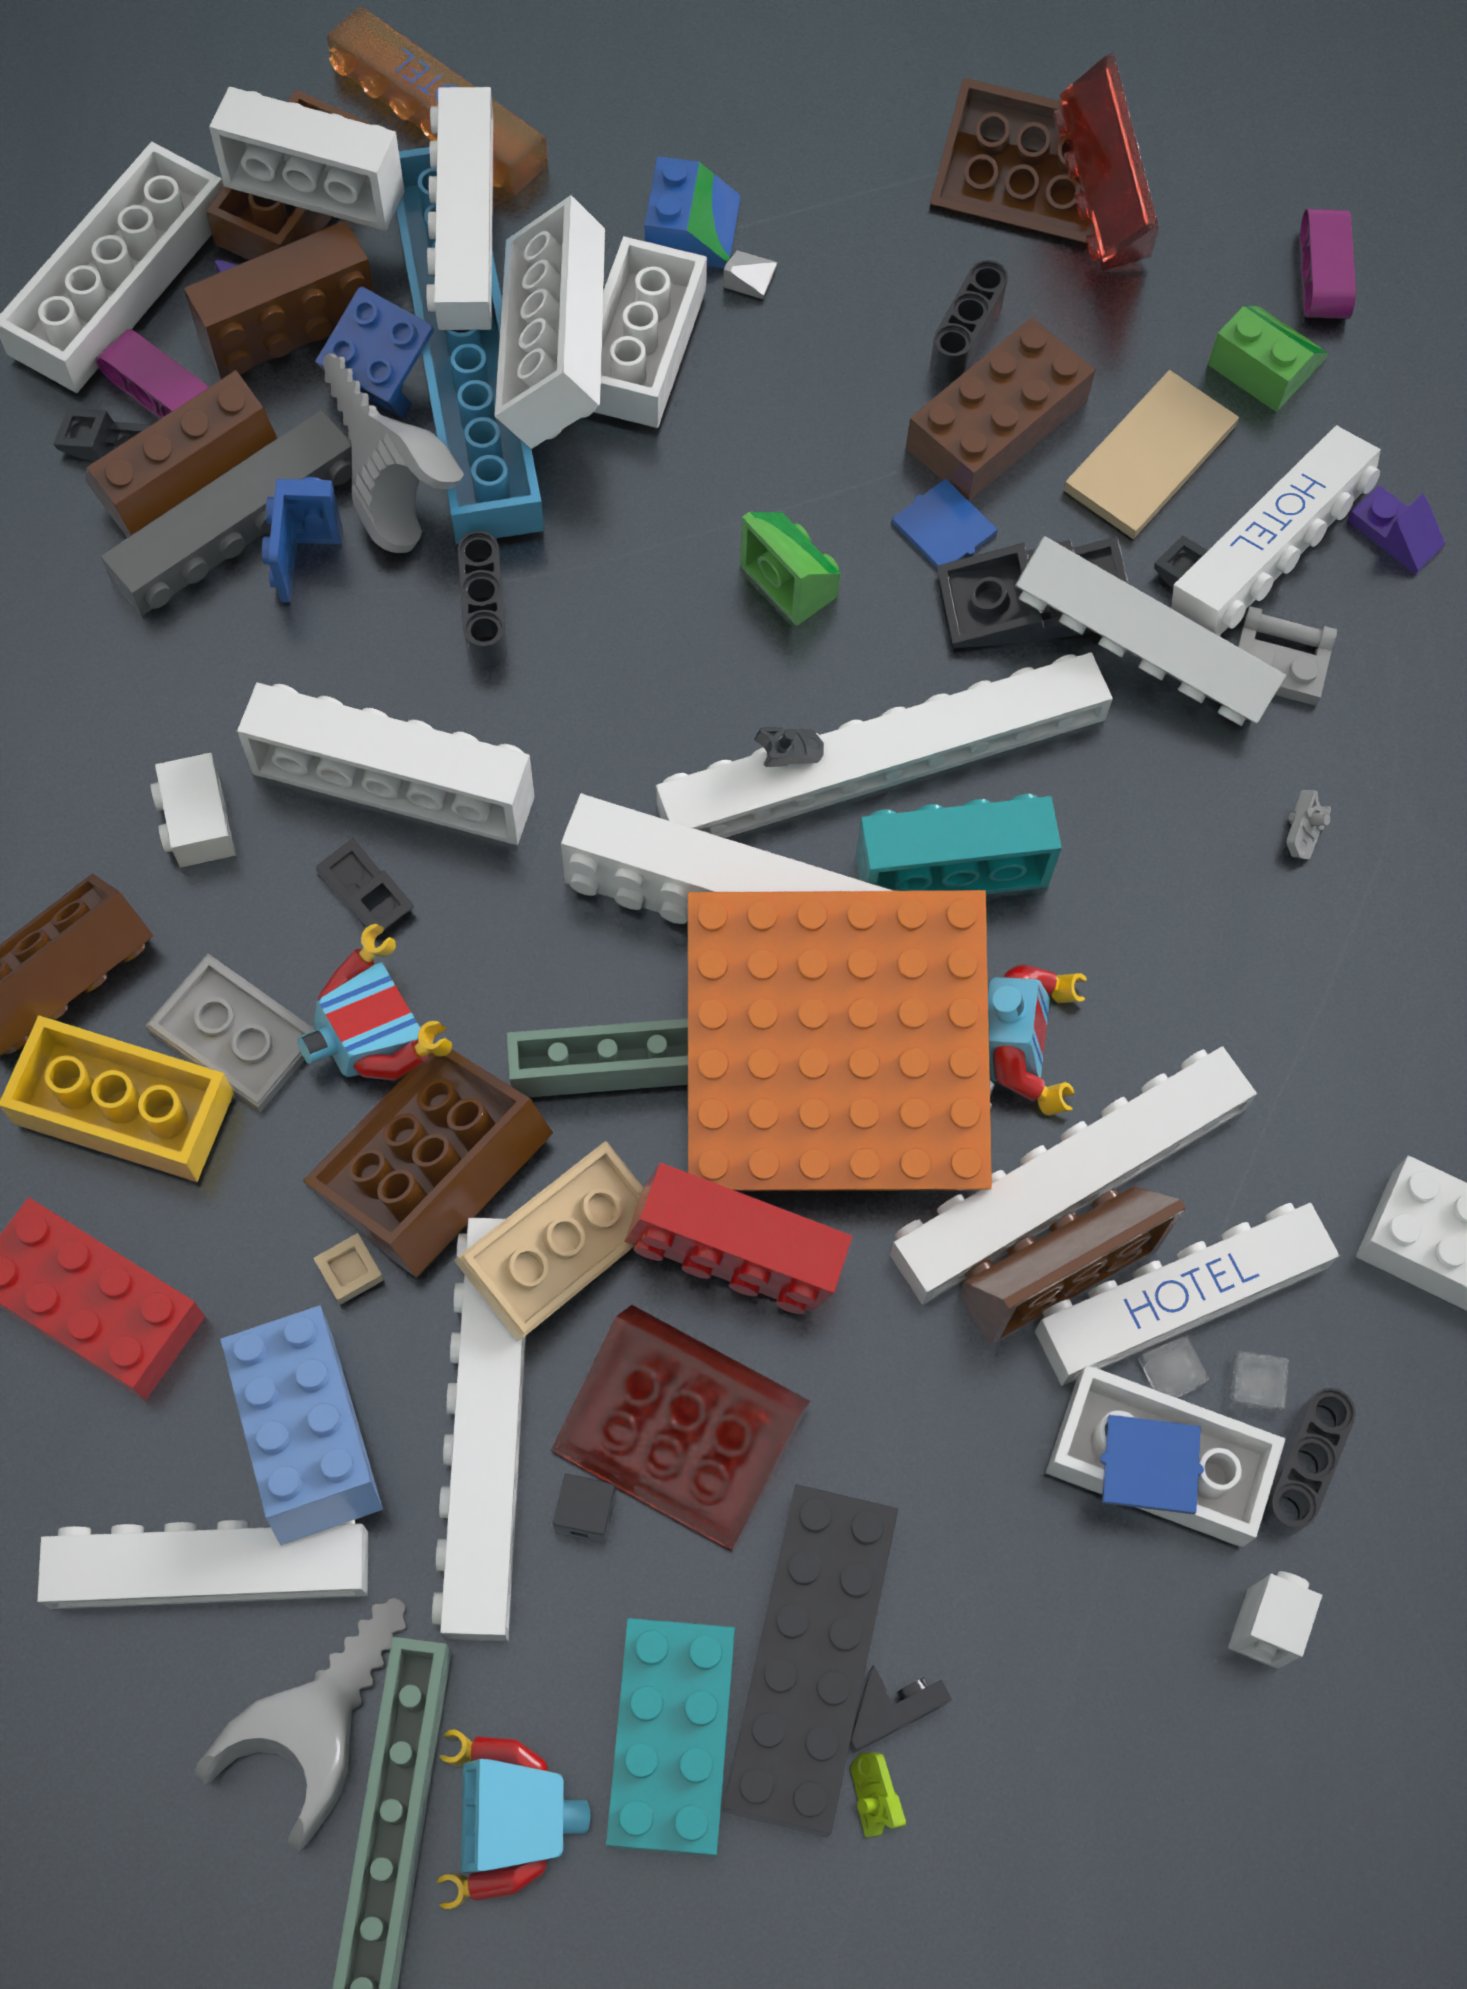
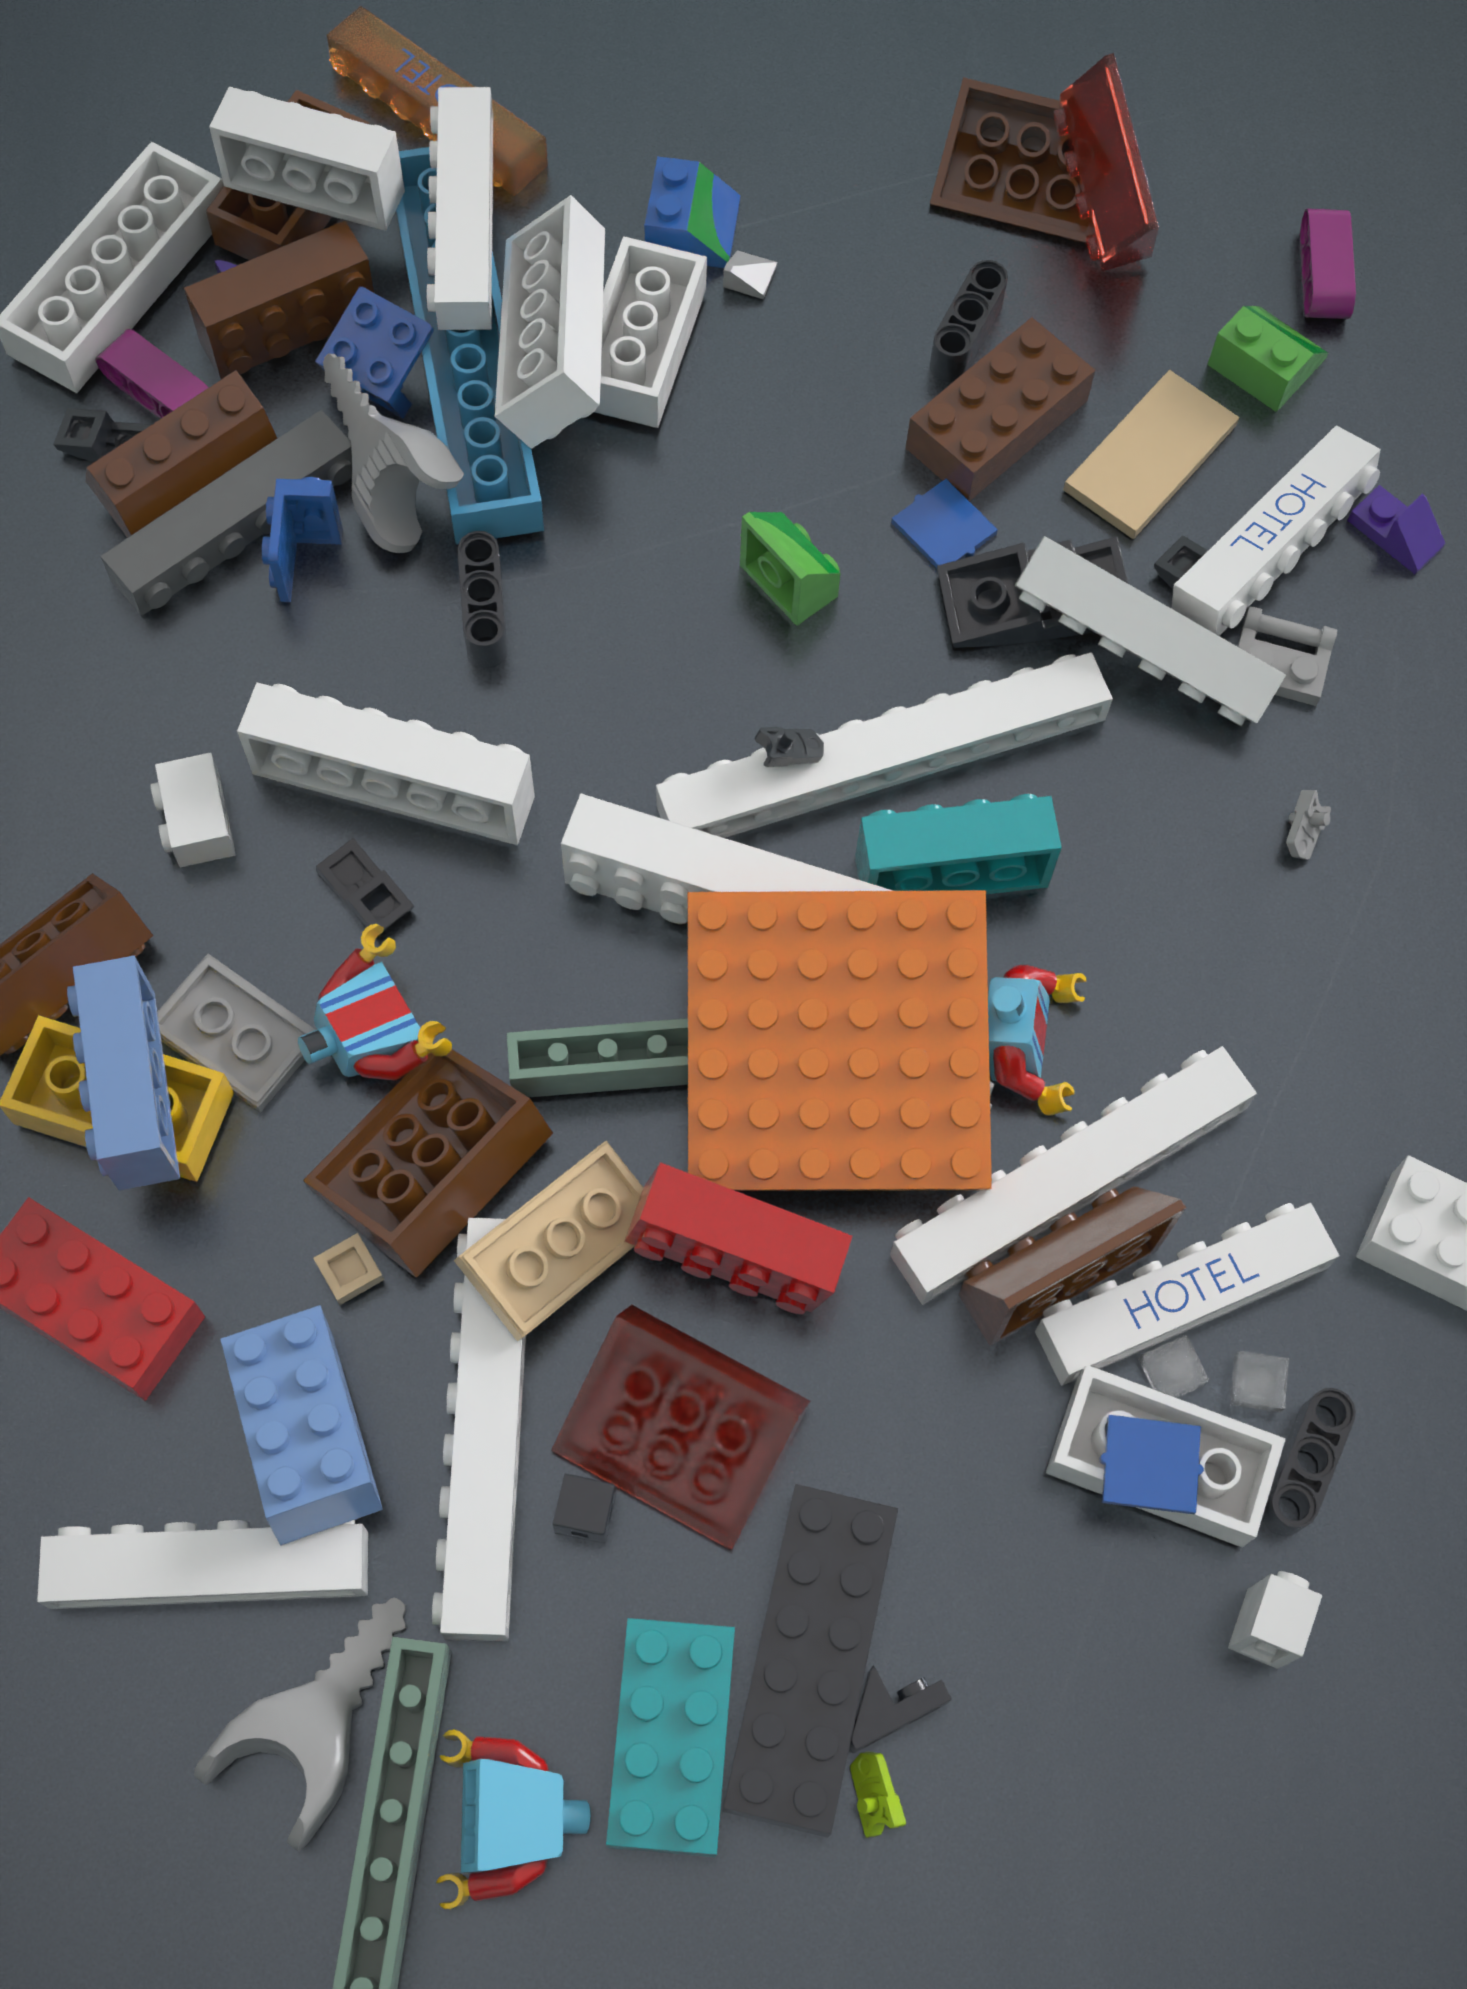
(123, 1073): none -> medium blue brick

